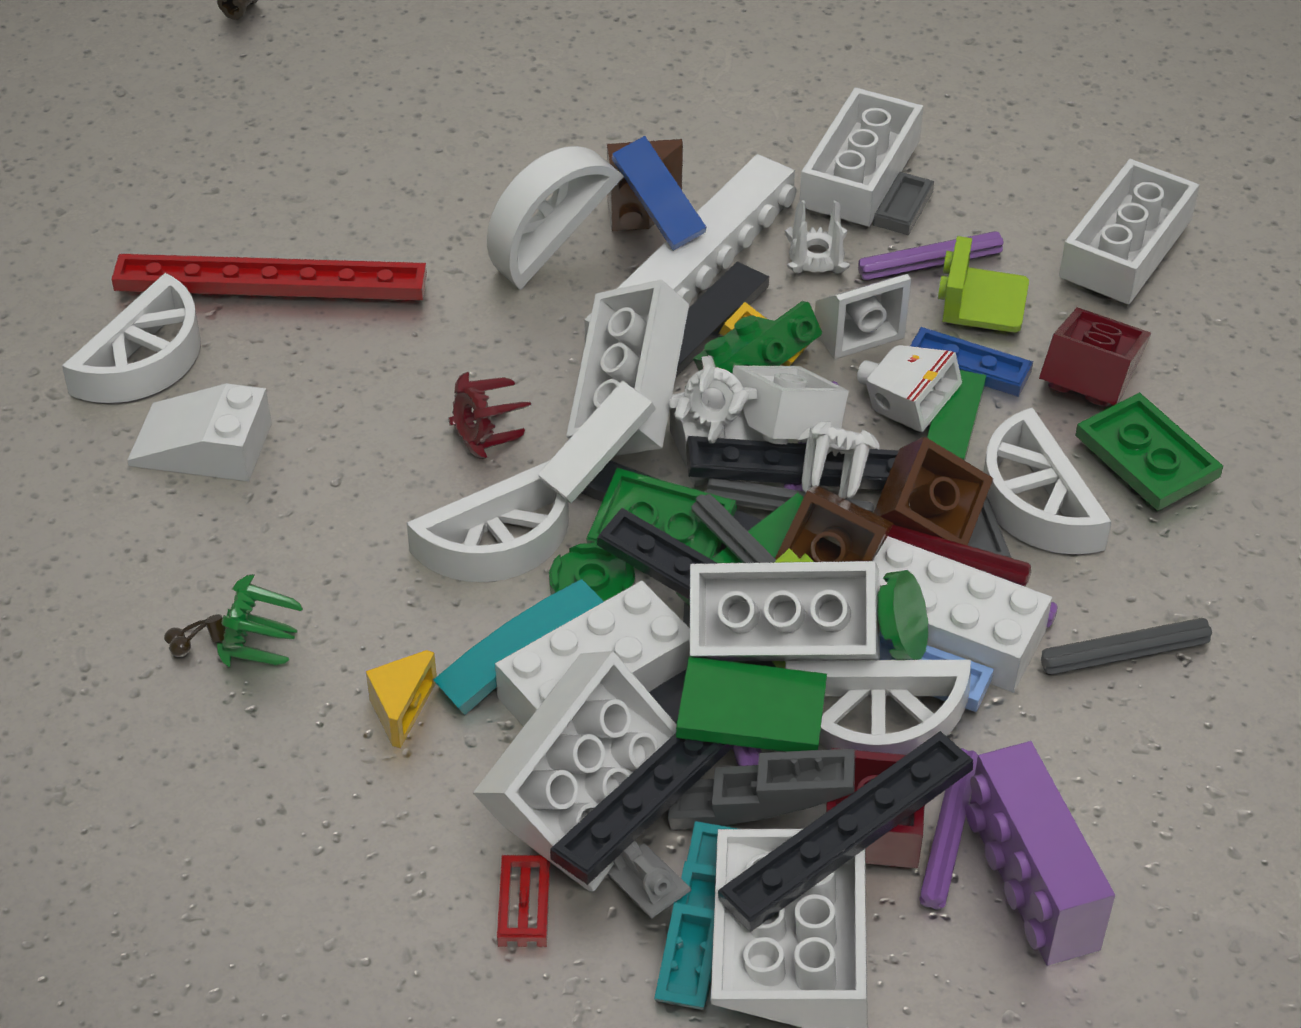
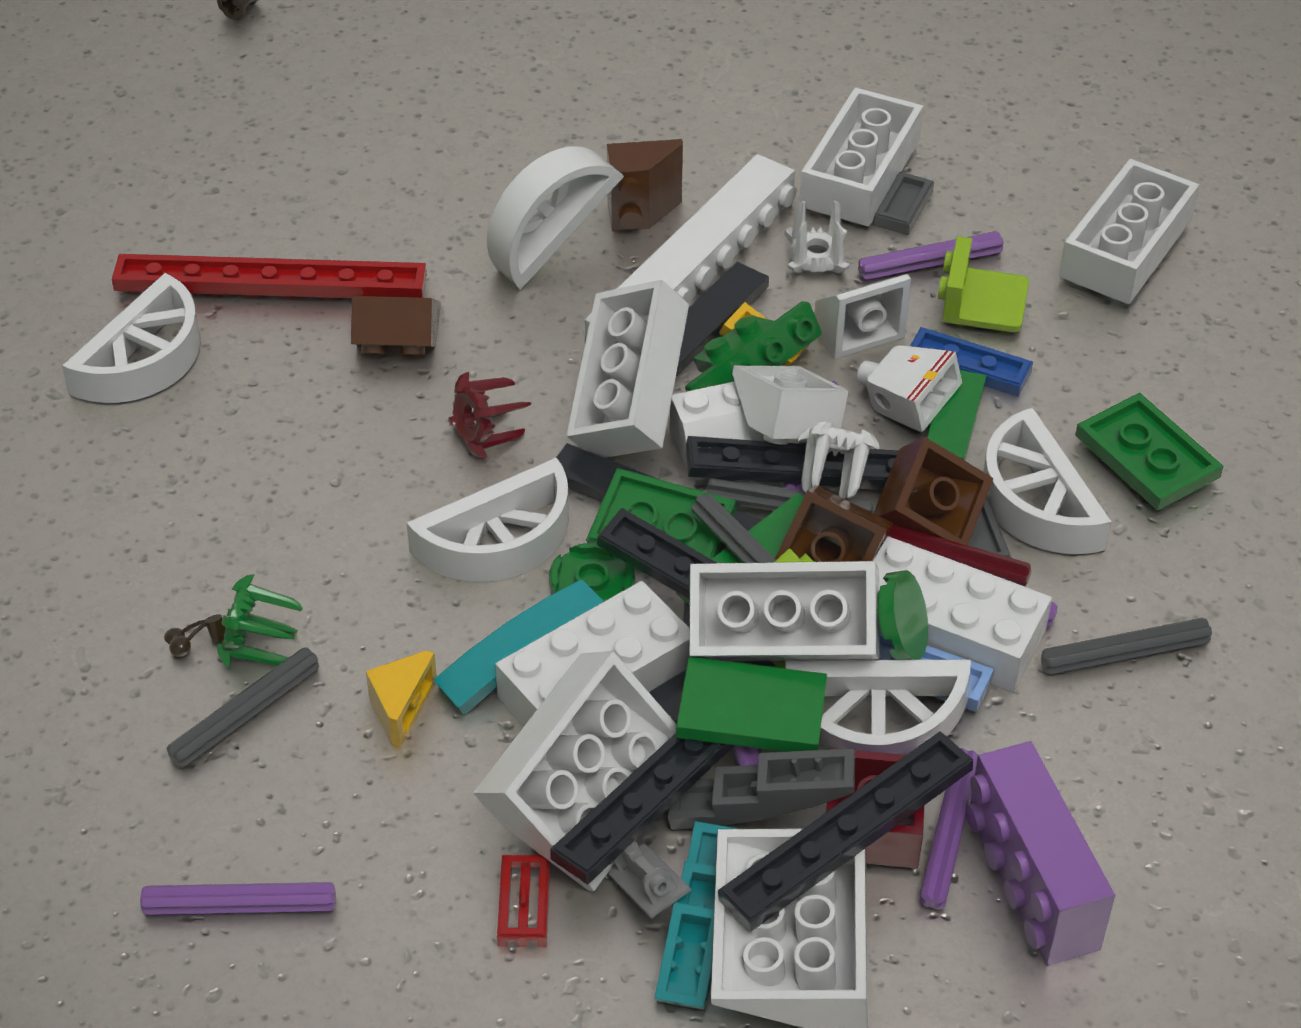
(205, 432): white slope -> none
(238, 898): none -> medium lavender axle
(242, 707): none -> dark grey axle
(394, 322): none -> reddish brown slope
(596, 441): white tile -> none
(659, 193): blue tile -> none
(692, 401): white piece -> none
(1093, 356): dark red slope -> none

